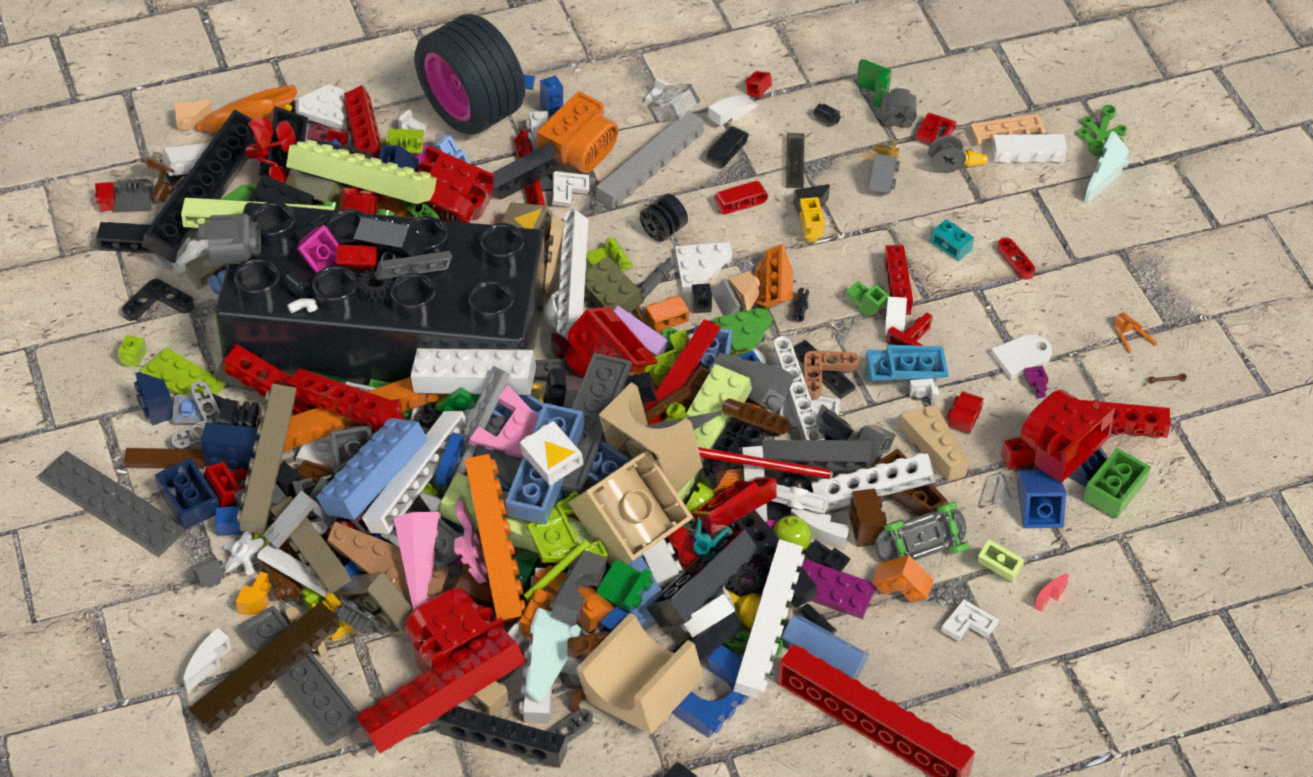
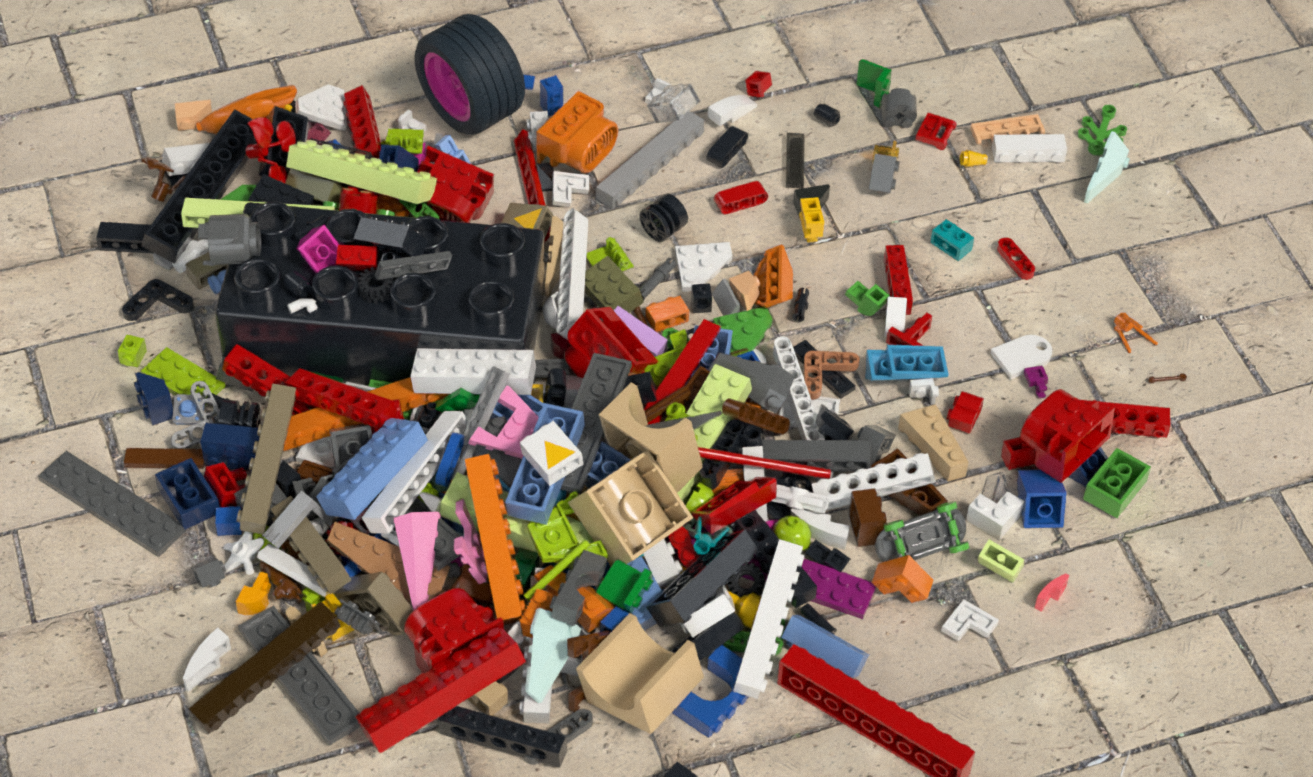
(105, 196): red brick -> none
(133, 195): dark grey hinge -> none
(339, 135): red tile -> none
(527, 170): black brick -> none
(947, 154): dark grey piece -> none
(995, 517): none -> white brick

